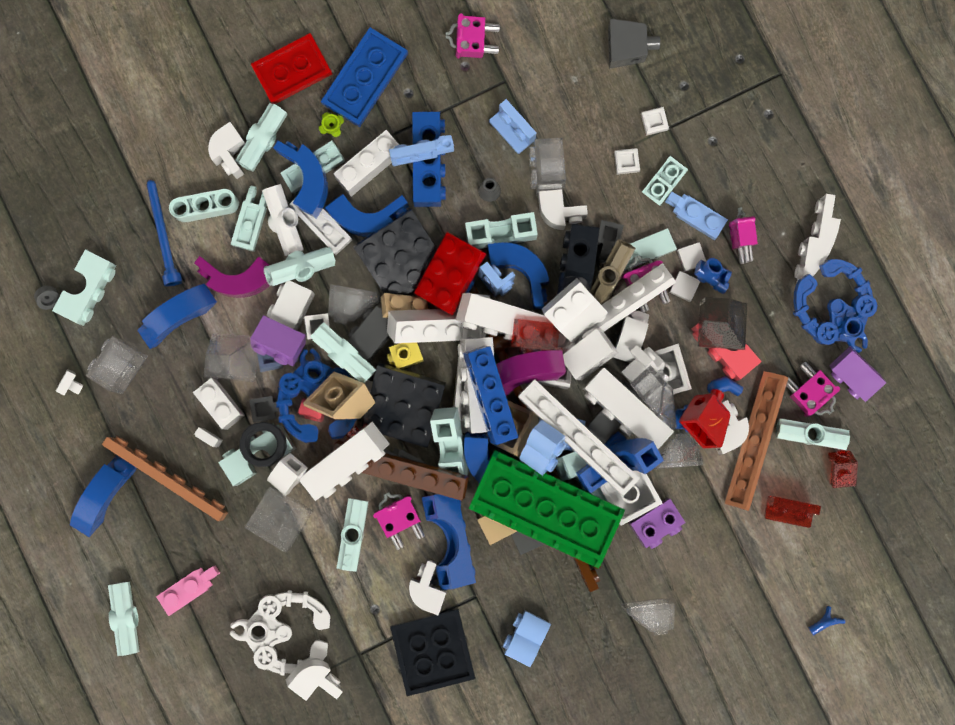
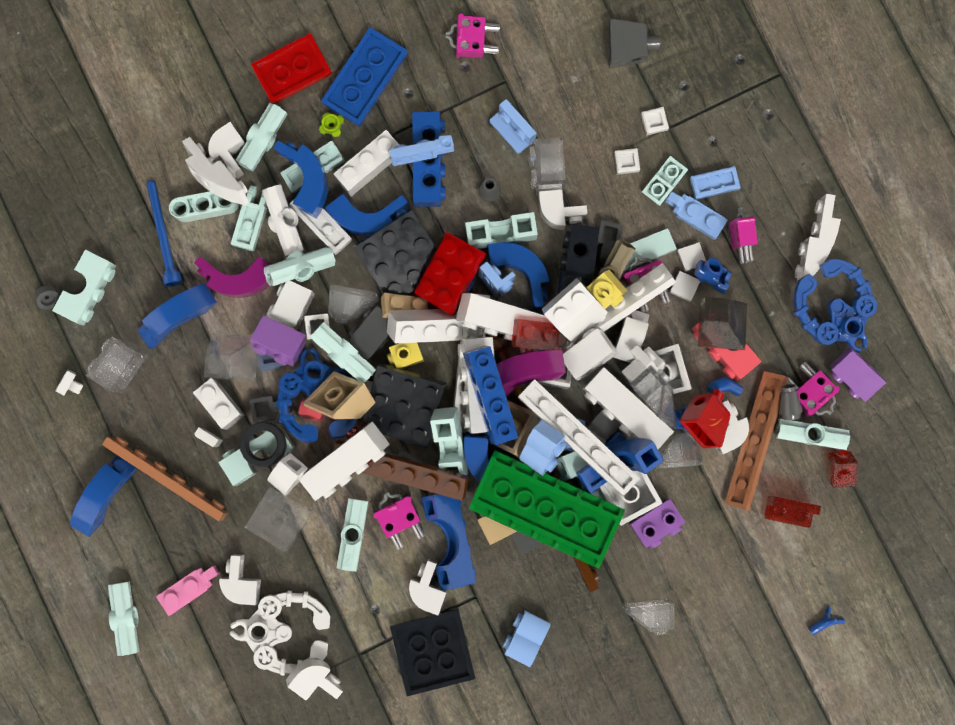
(214, 176): none -> white slope
(237, 588): none -> white brick
(607, 289): none -> light yellow brick
(715, 183): none -> light blue plate
(790, 405): none -> dark grey cone

